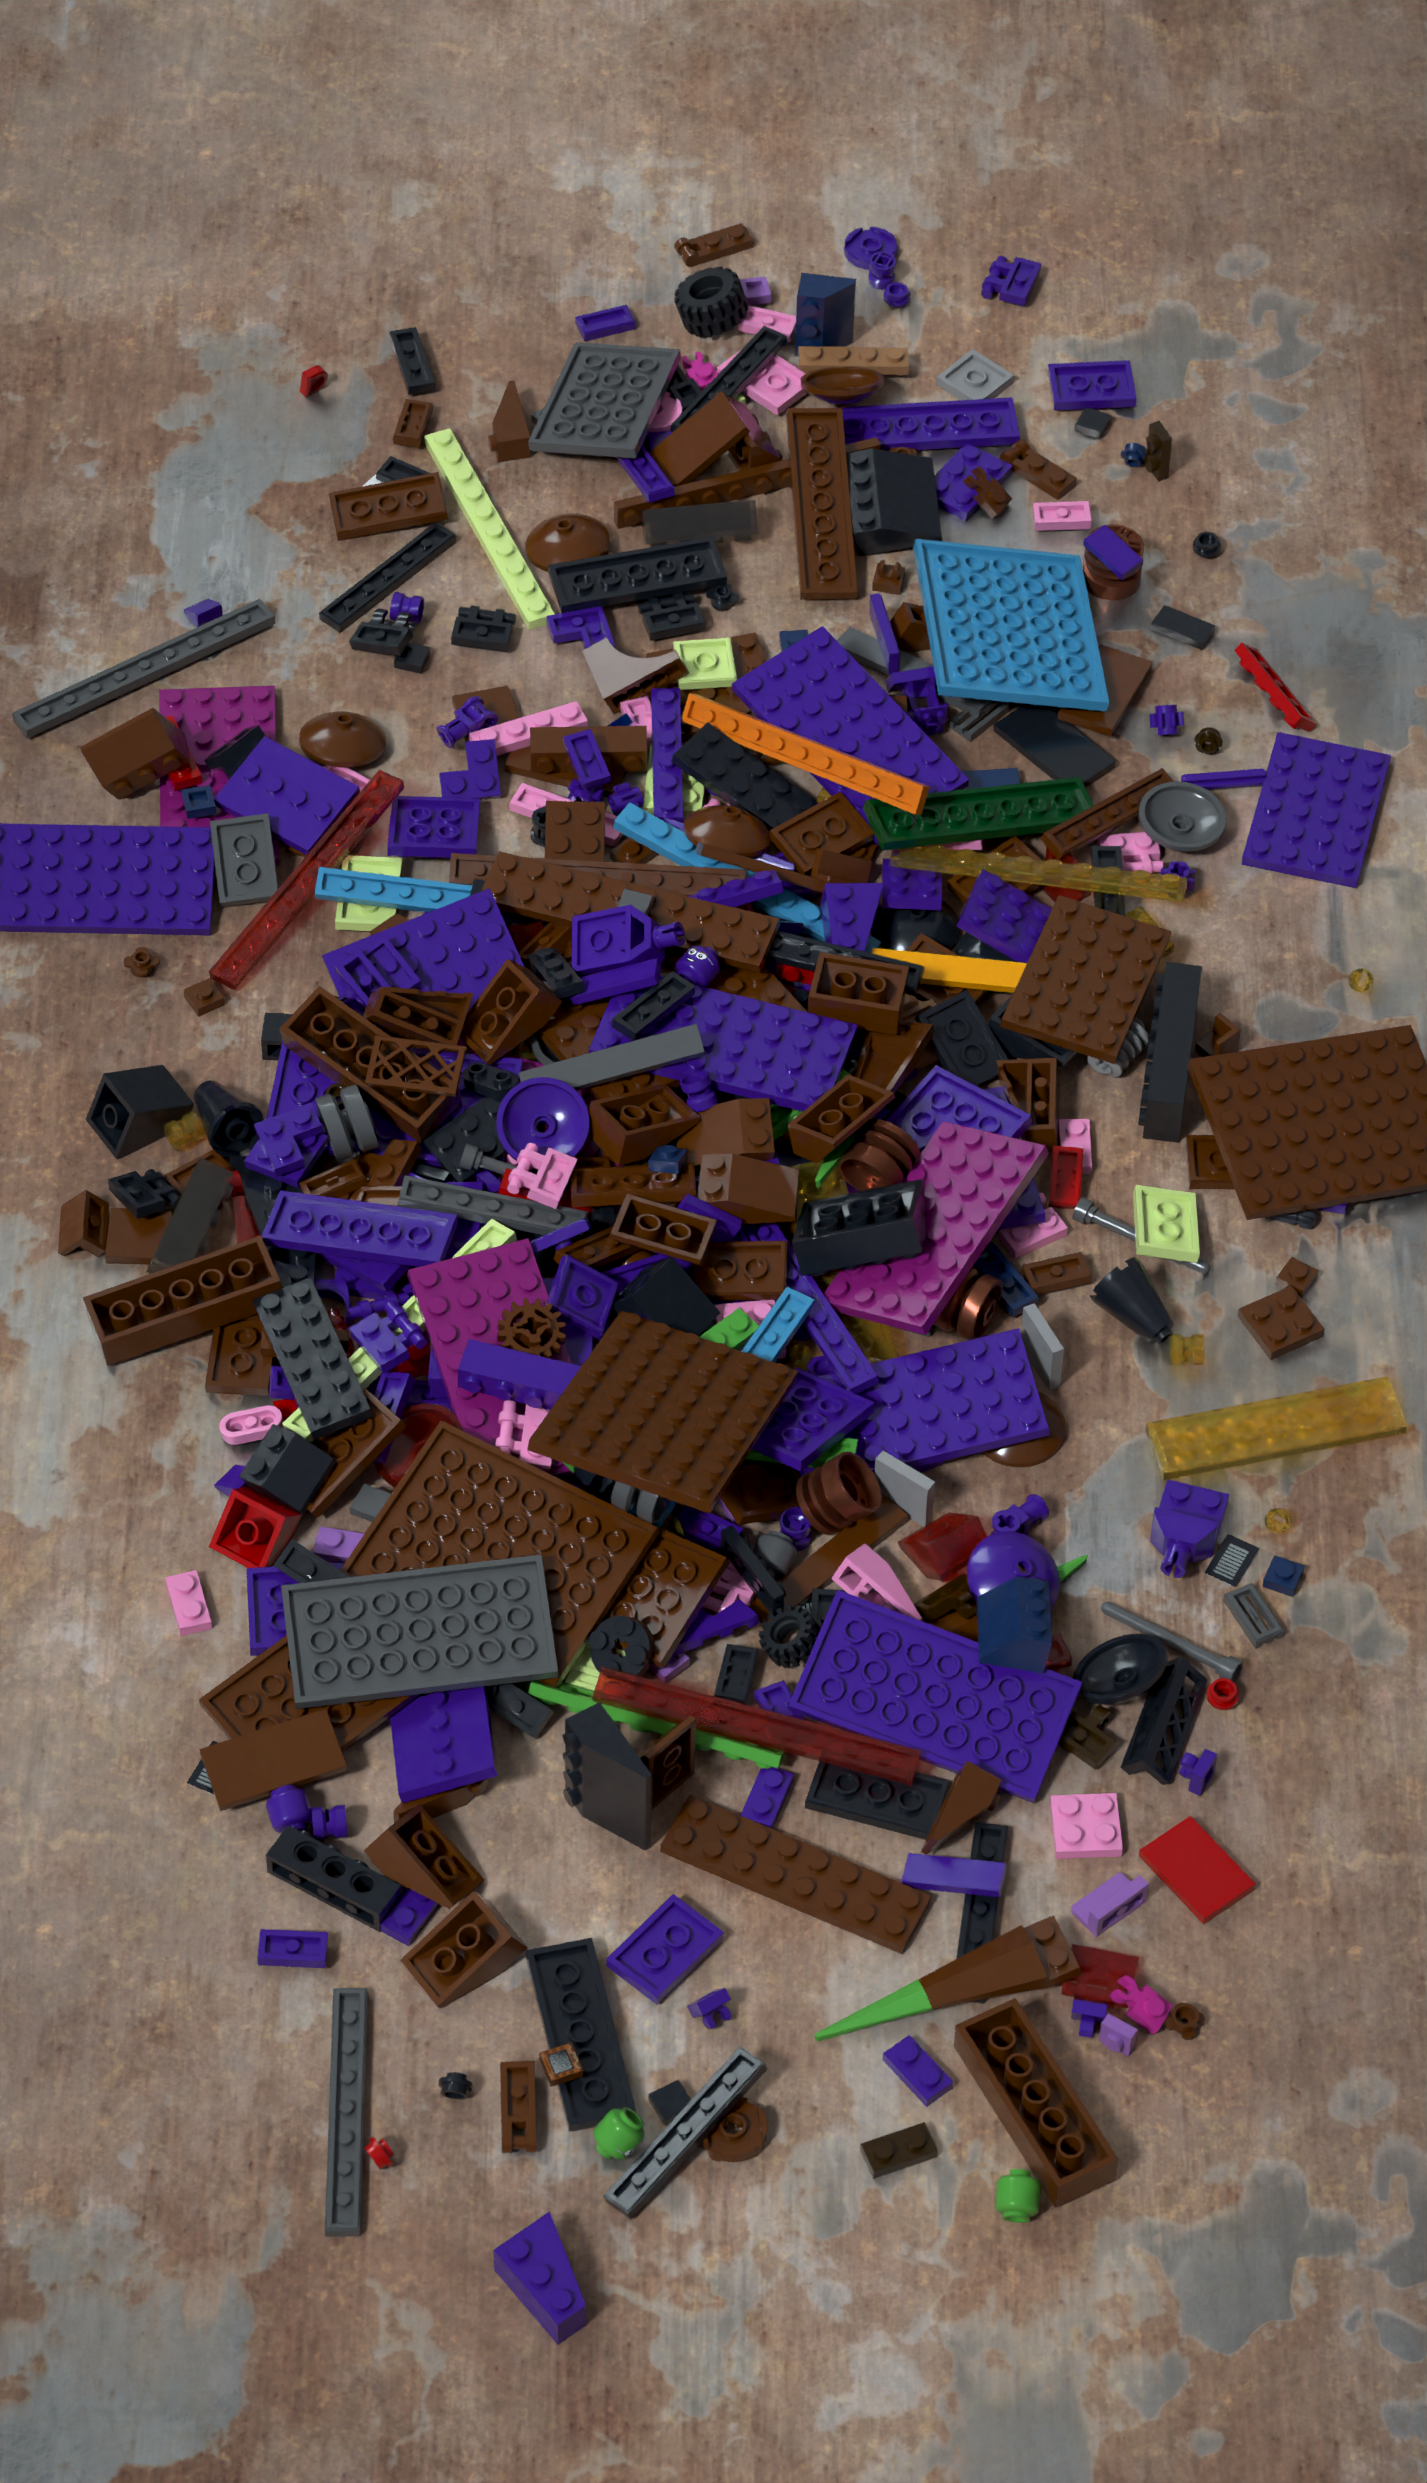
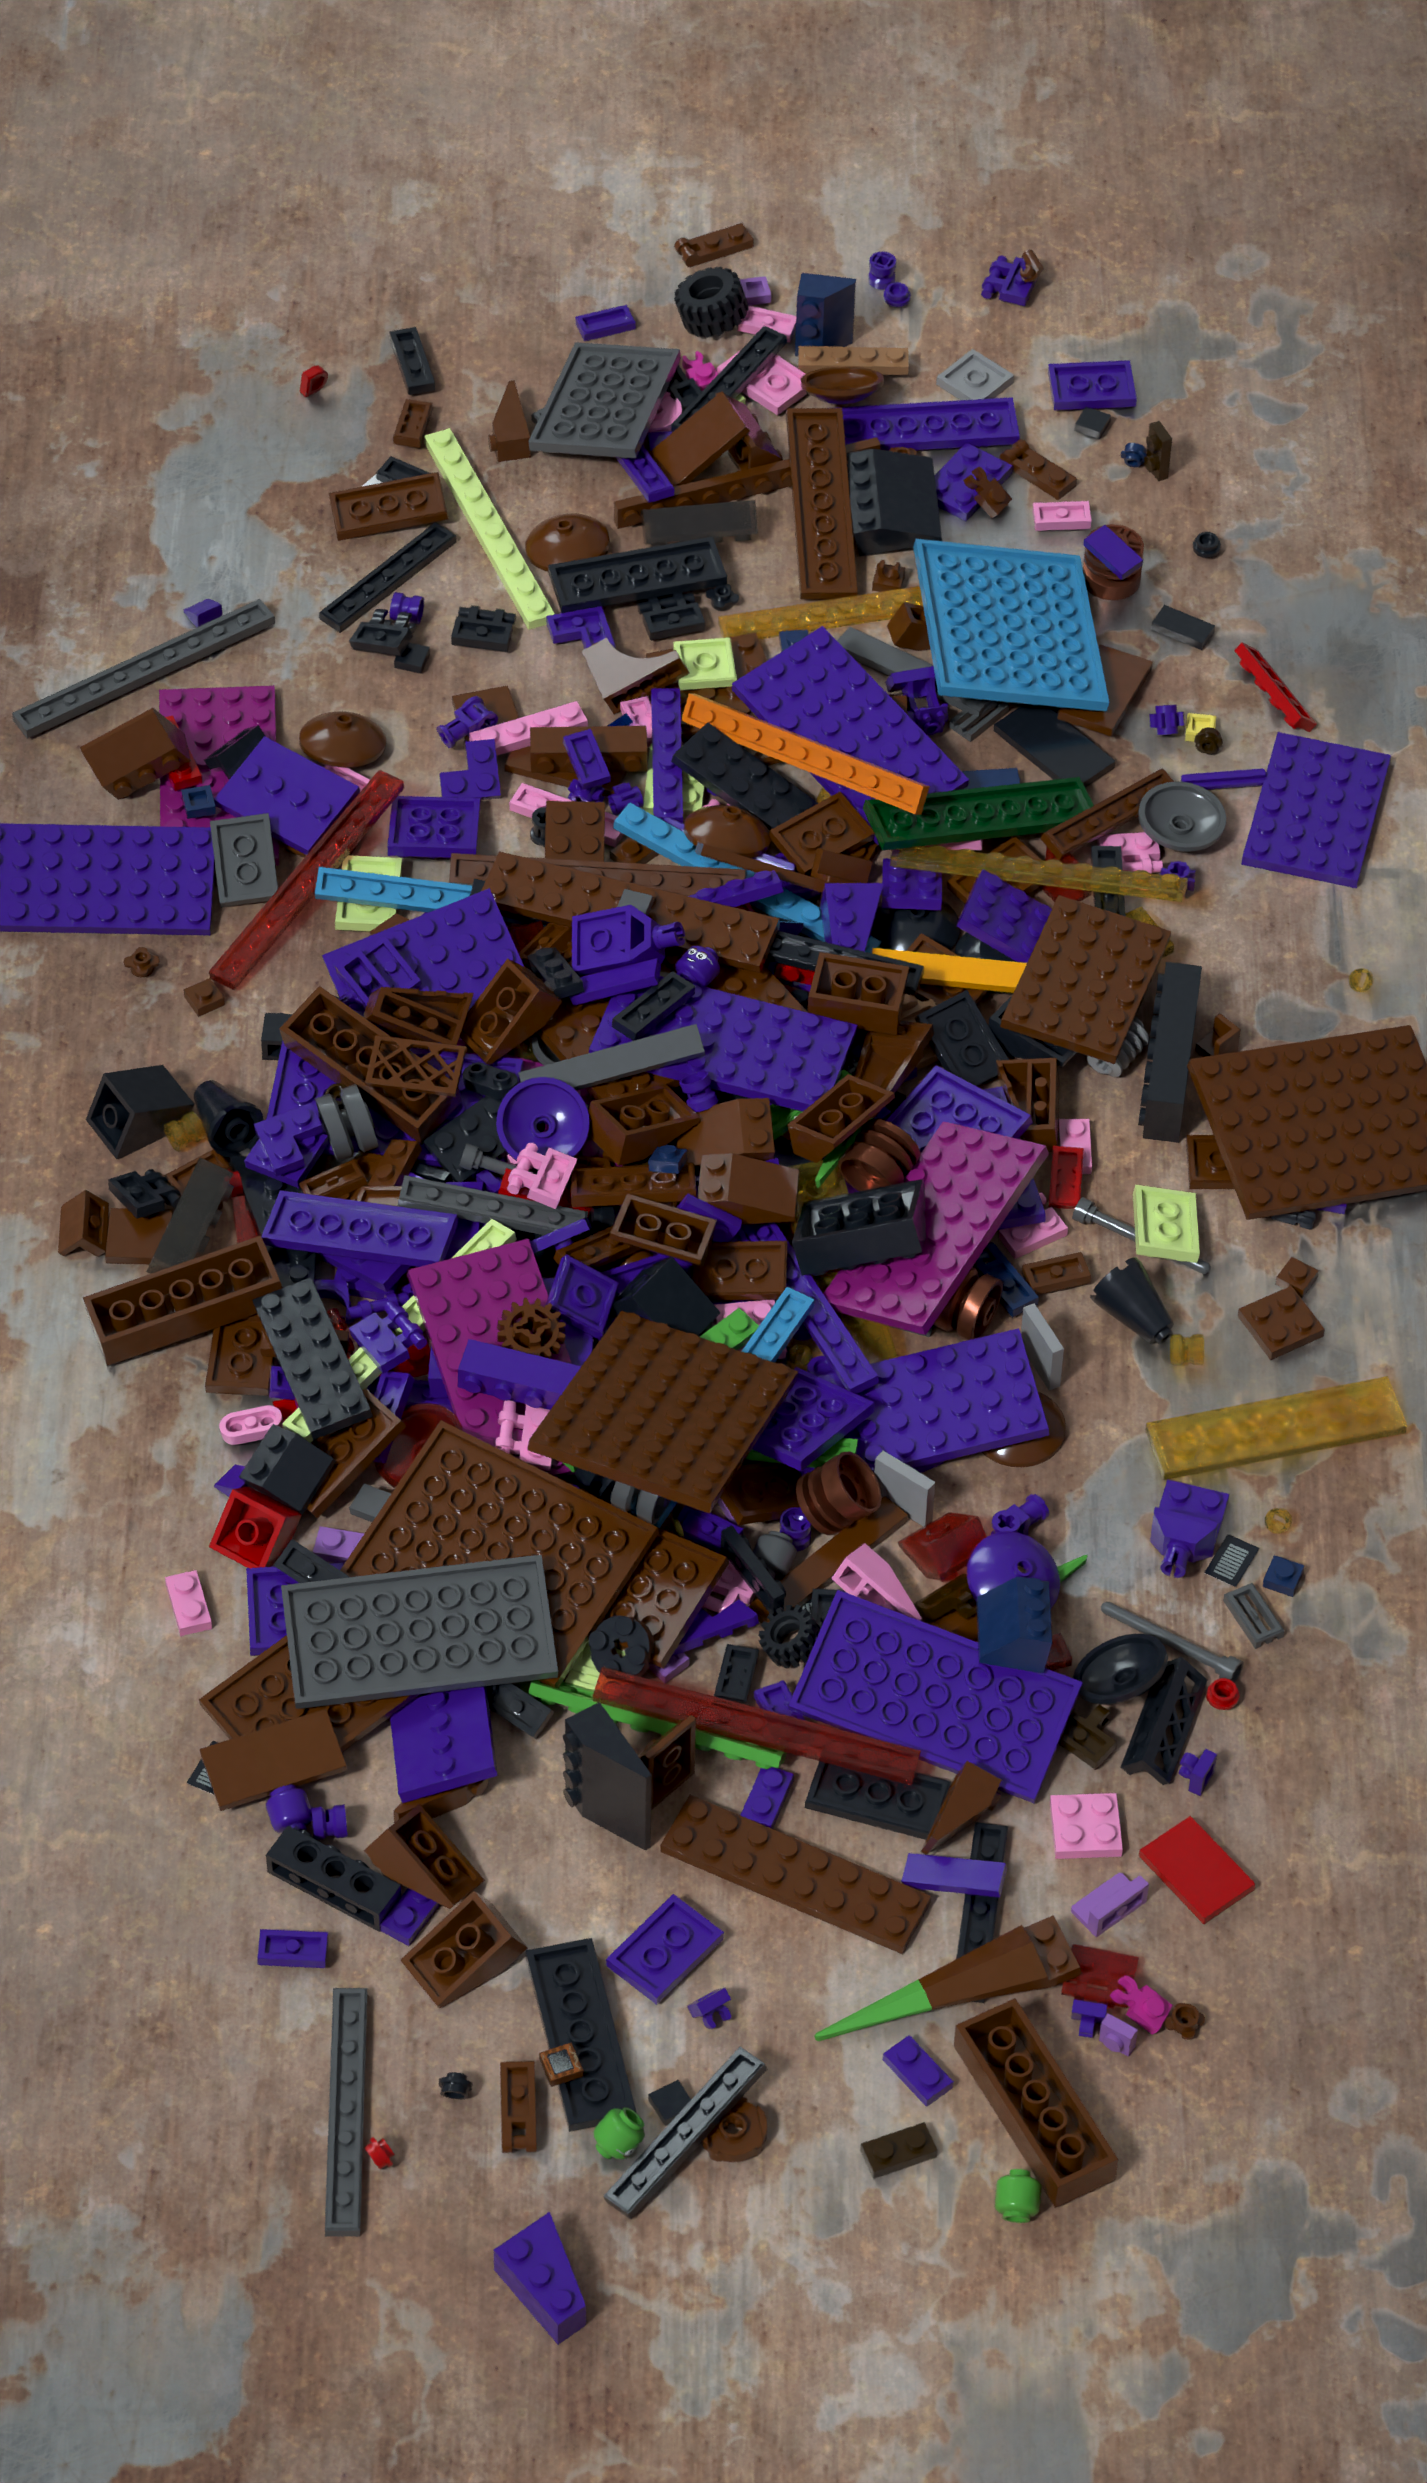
(825, 613): none -> clear yellow plate
(876, 241): dark purple tile -> none
(884, 633): dark purple tile -> none
(1033, 267): none -> reddish brown arm
(1196, 722): none -> light yellow tile

